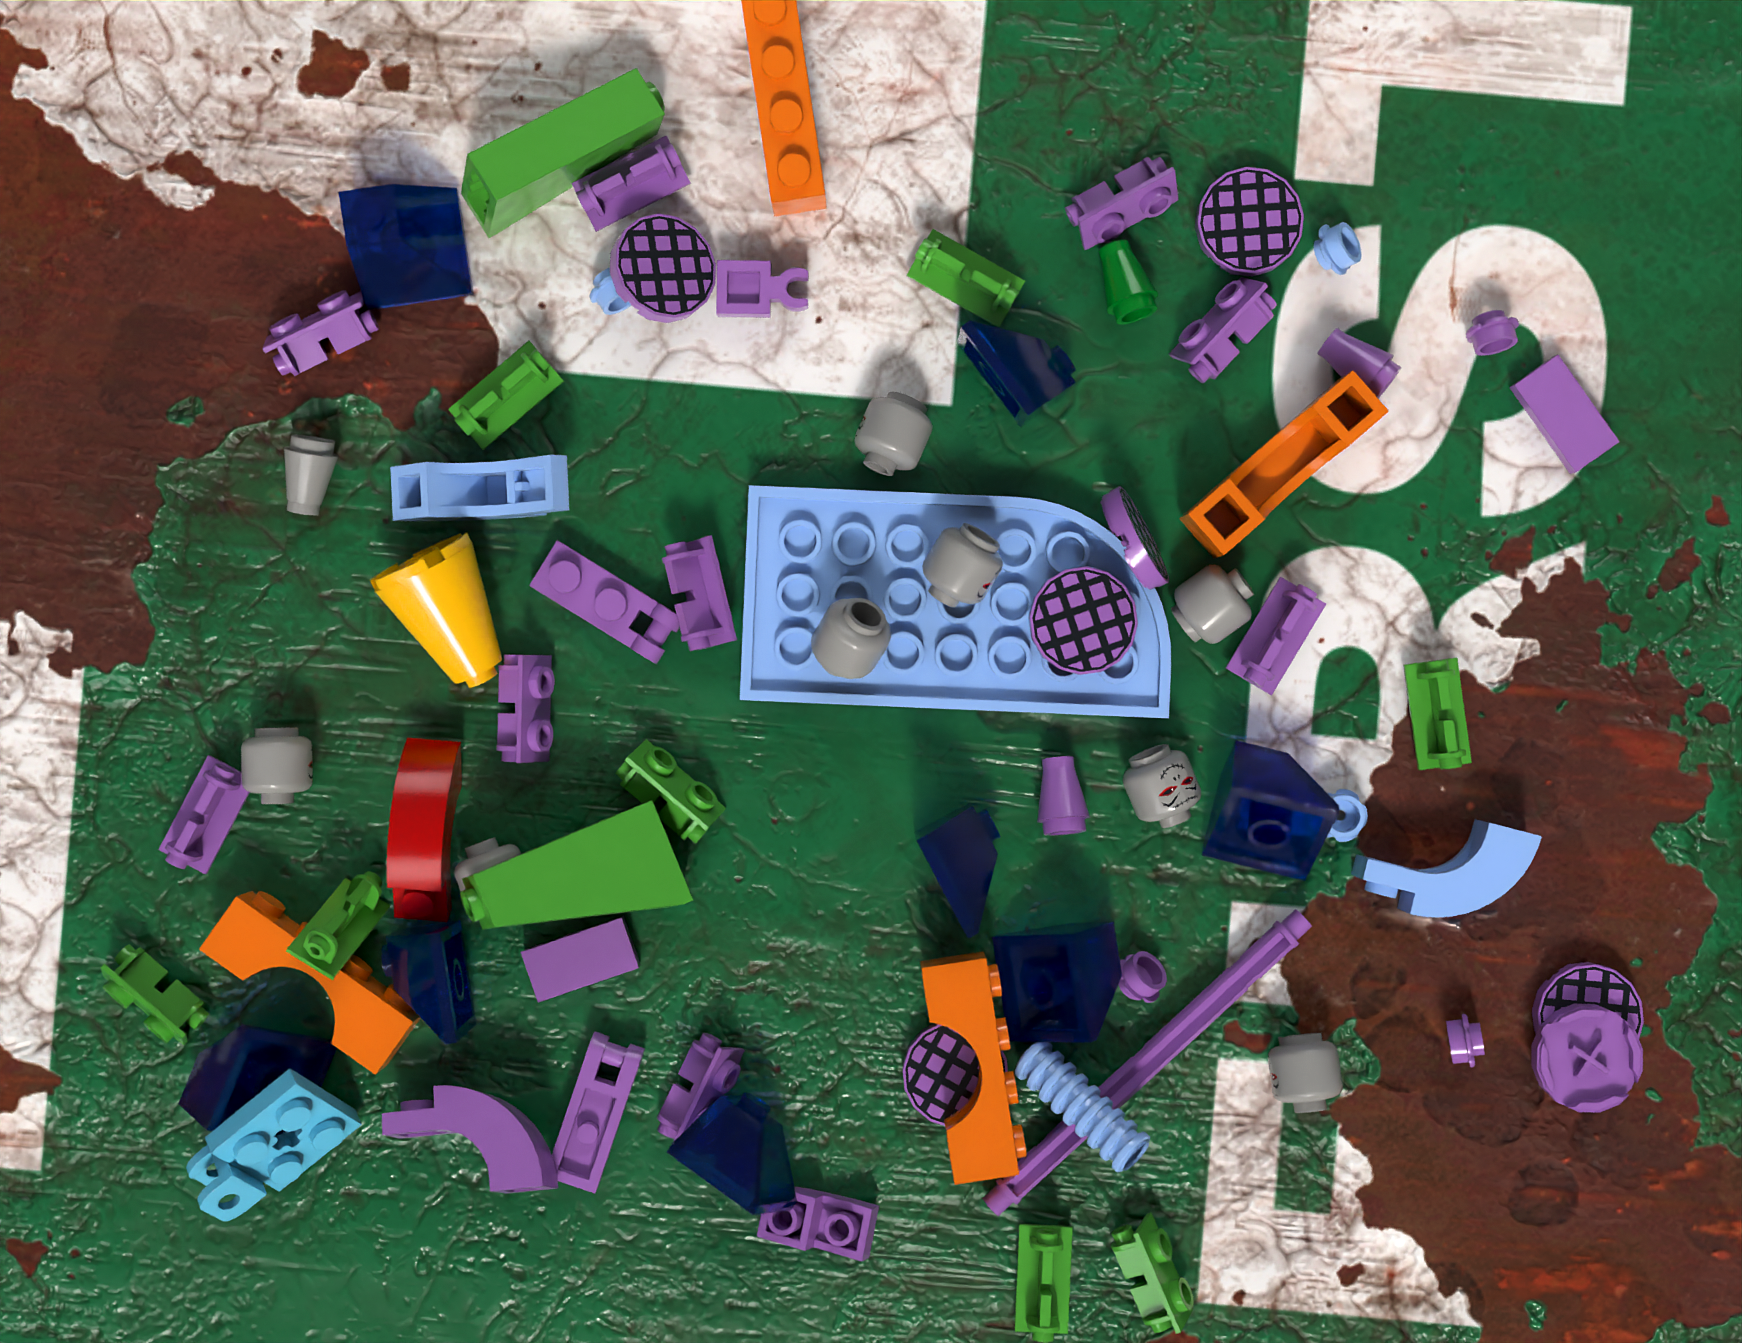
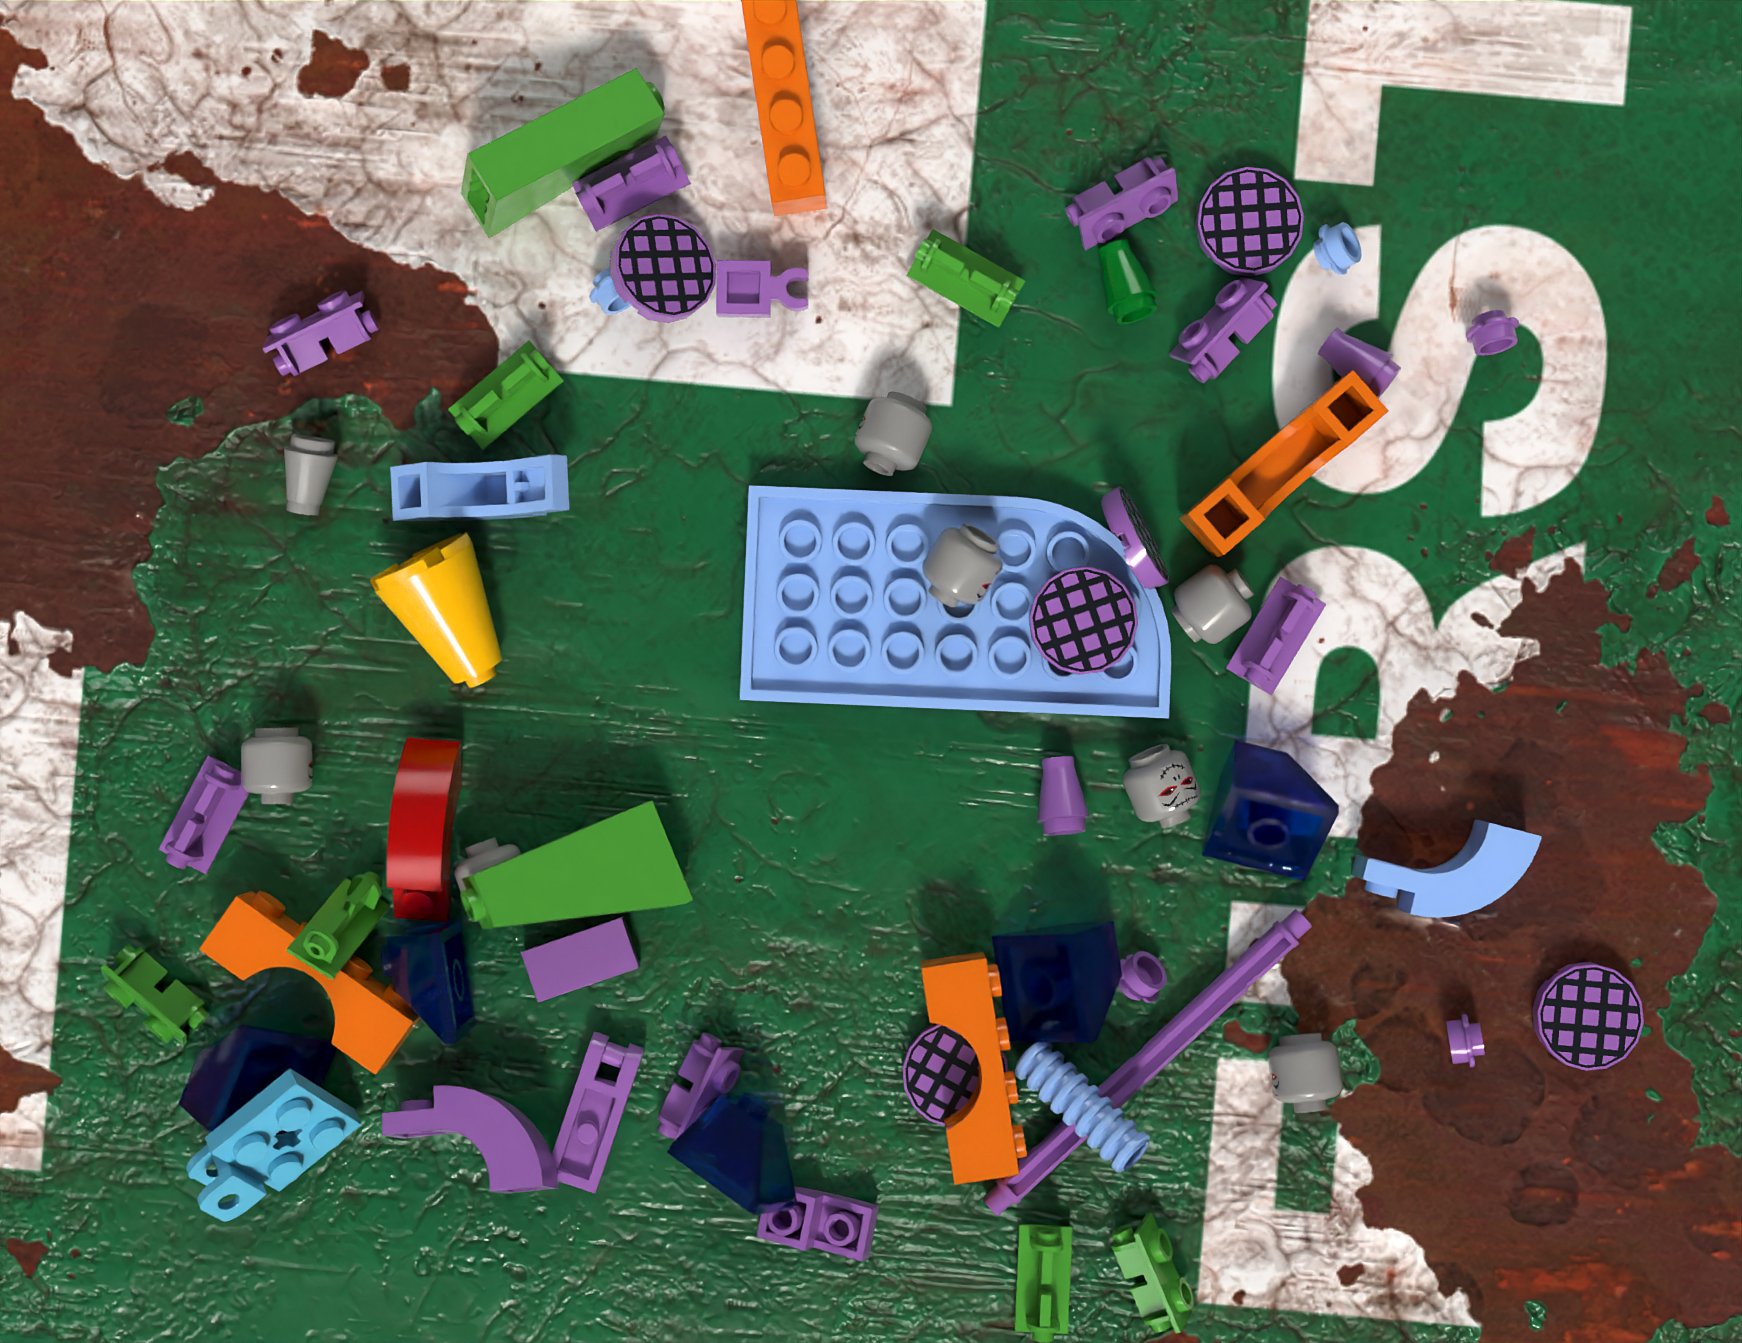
(406, 243): clear blue slope -> none
(528, 731): medium lavender hinge -> none
(604, 600): medium lavender plate -> none
(654, 773): bright green hinge -> none
(696, 571): medium lavender hinge -> none
(851, 638): light grey head -> none
(962, 860): clear blue slope -> none
(1017, 368): clear blue slope -> none
(1354, 819): light blue plate -> none
(1437, 714): bright green hinge -> none
(1564, 414): medium lavender tile -> none
(1586, 1057): medium lavender tile -> none

